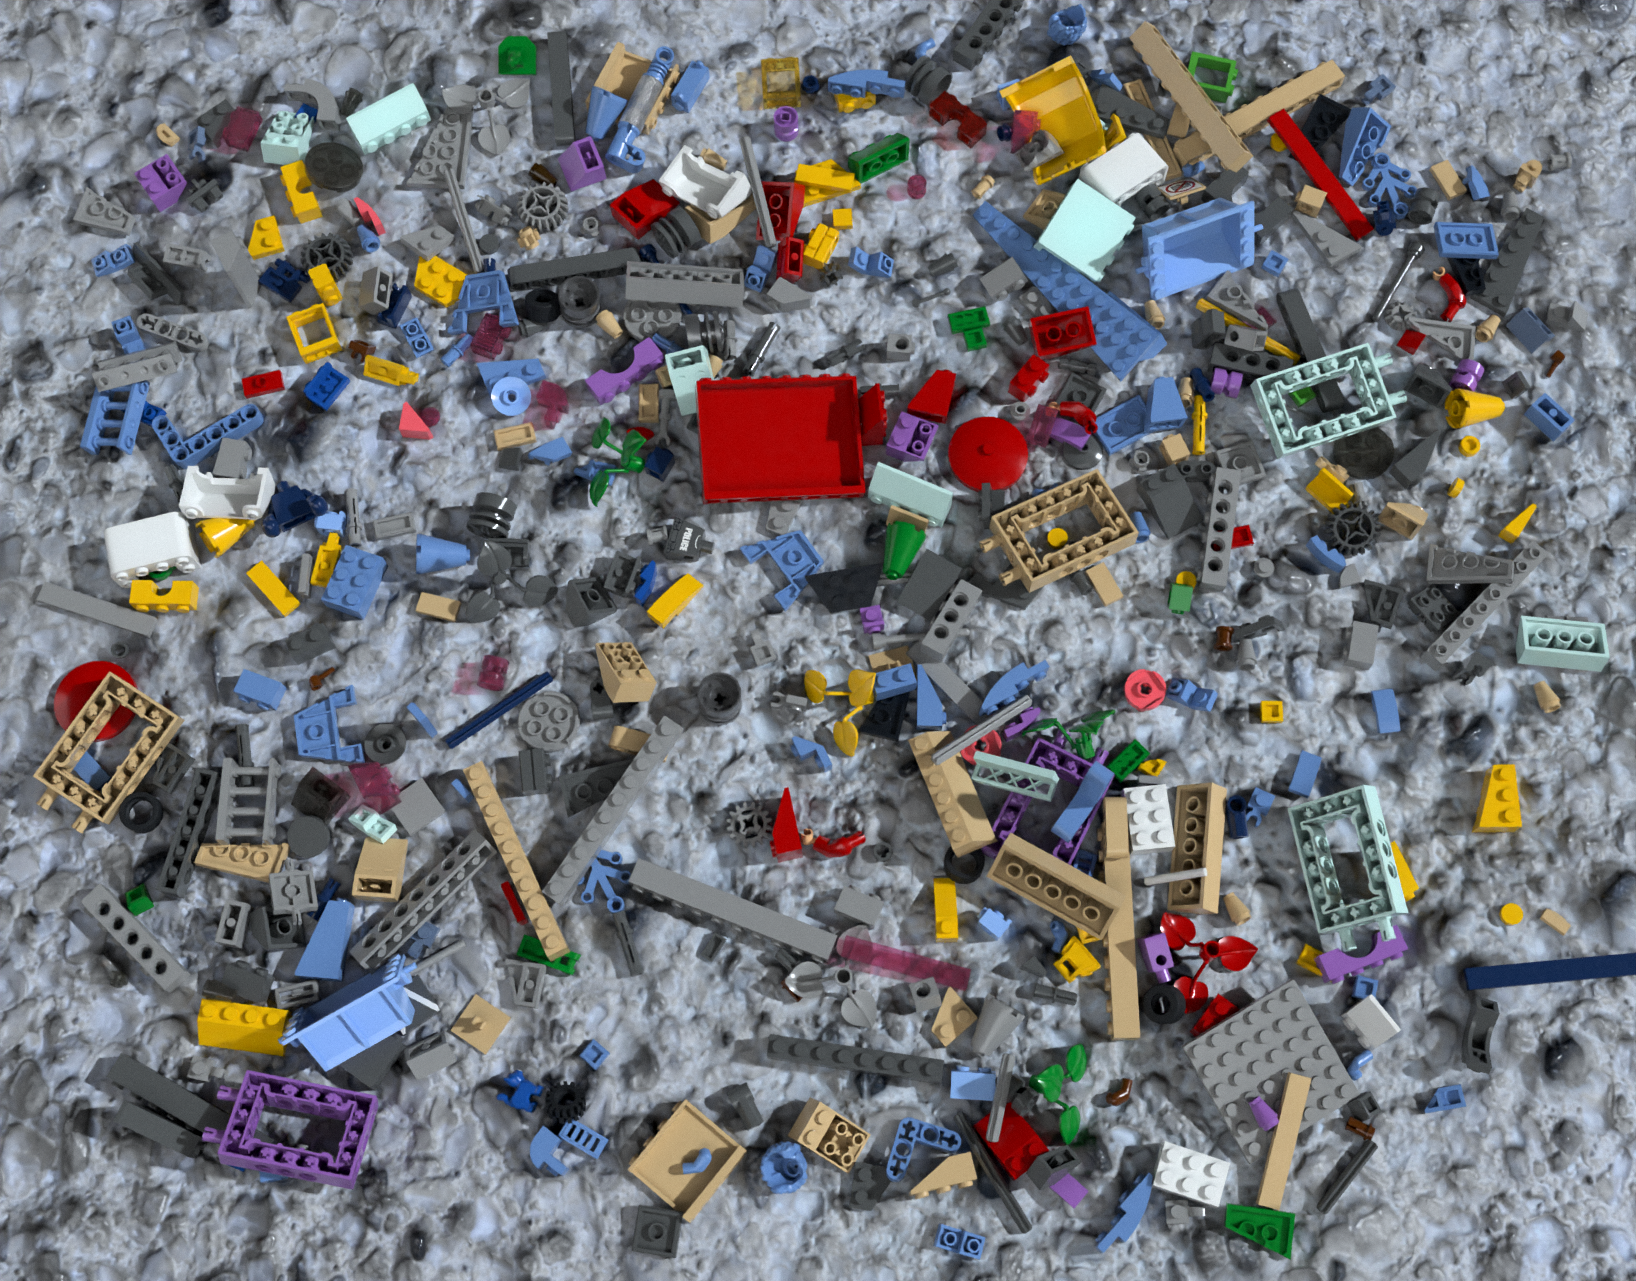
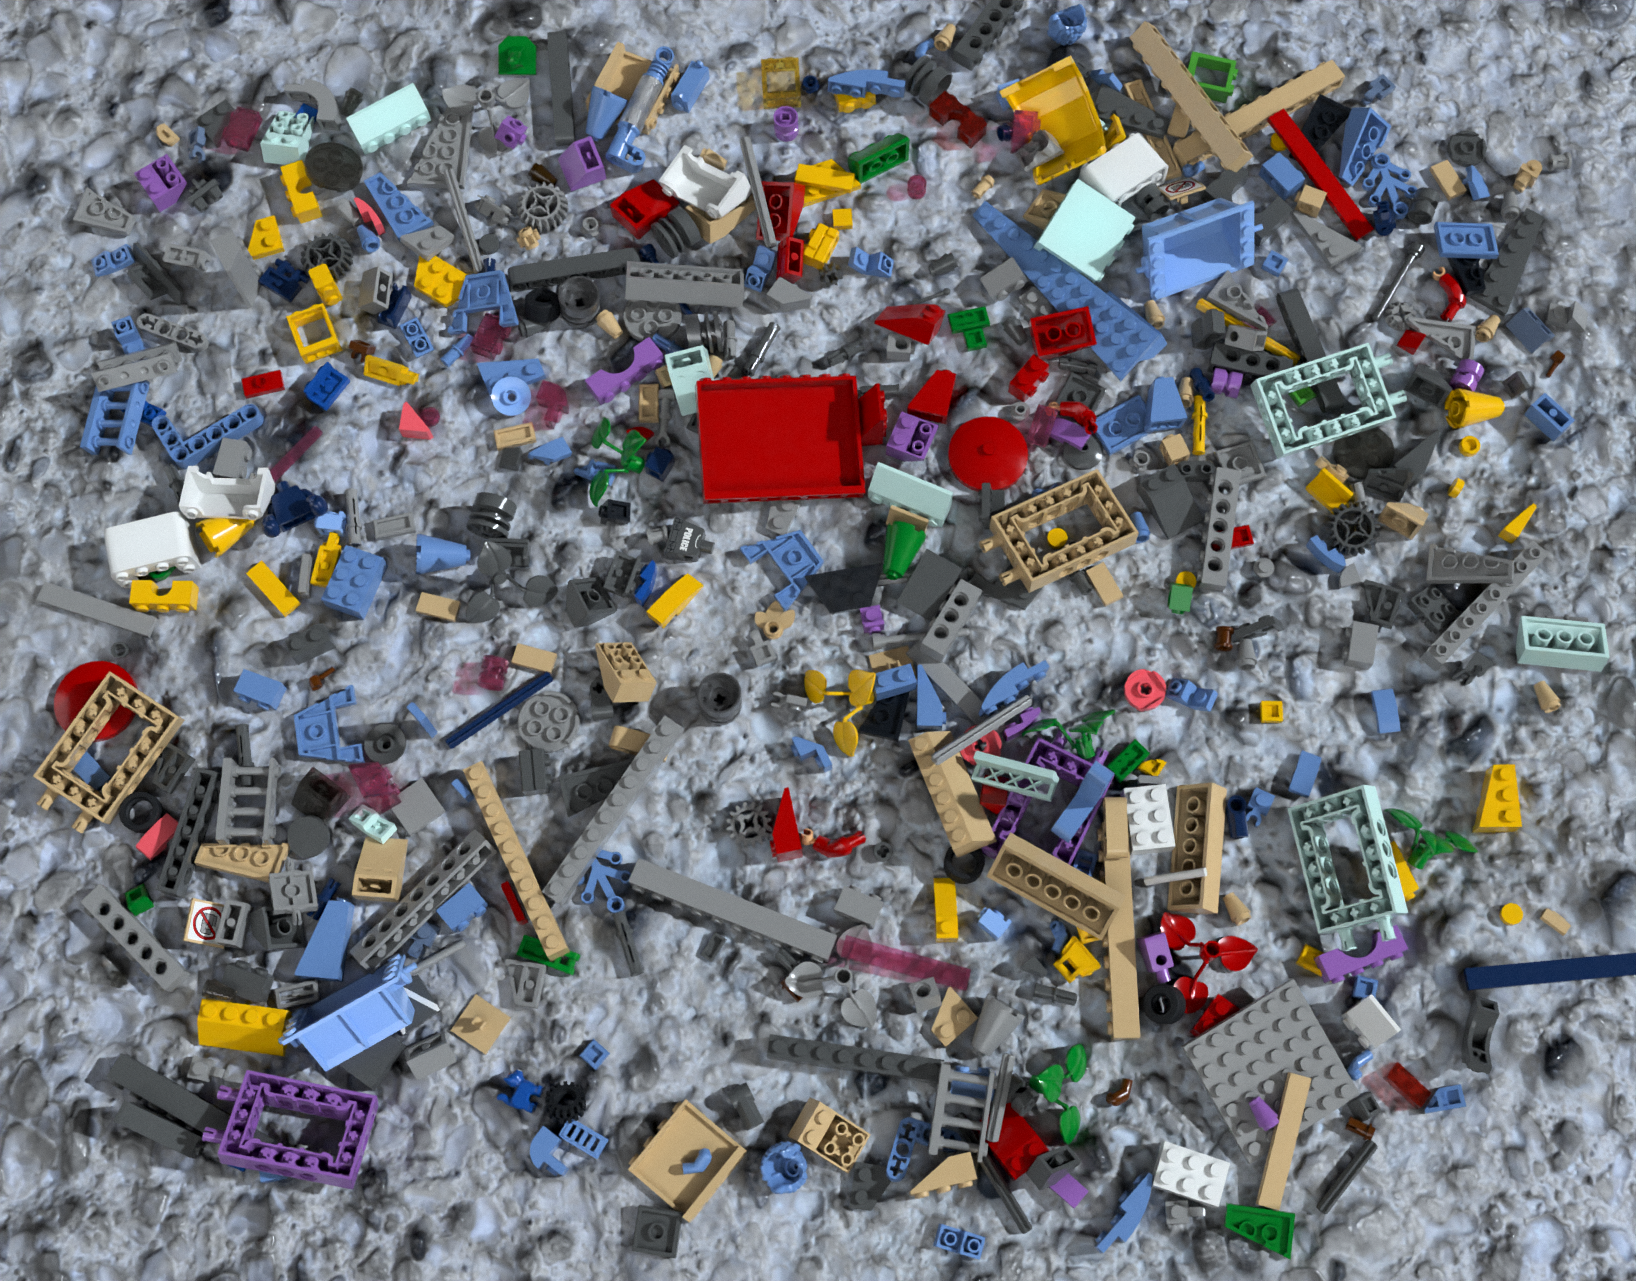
(157, 837): none -> coral slope
(203, 922): none -> piece
(296, 452): none -> clear pink axle
(396, 207): none -> medium blue wing
(462, 908): none -> medium blue brick
(511, 132): none -> medium lavender brick
(534, 658): none -> tan tile
(614, 512): none -> black bracket
(774, 618): none -> tan plate
(913, 321): none -> red slope
(941, 1119): none -> light grey fence
(944, 38): none -> tan cone
(992, 797): none -> red slope
(1281, 176): none -> medium blue brick
(1388, 482): none -> dark grey wing
(1407, 1085): none -> clear red slope
(1435, 844): none -> green plant
(1466, 148): none -> dark grey tile

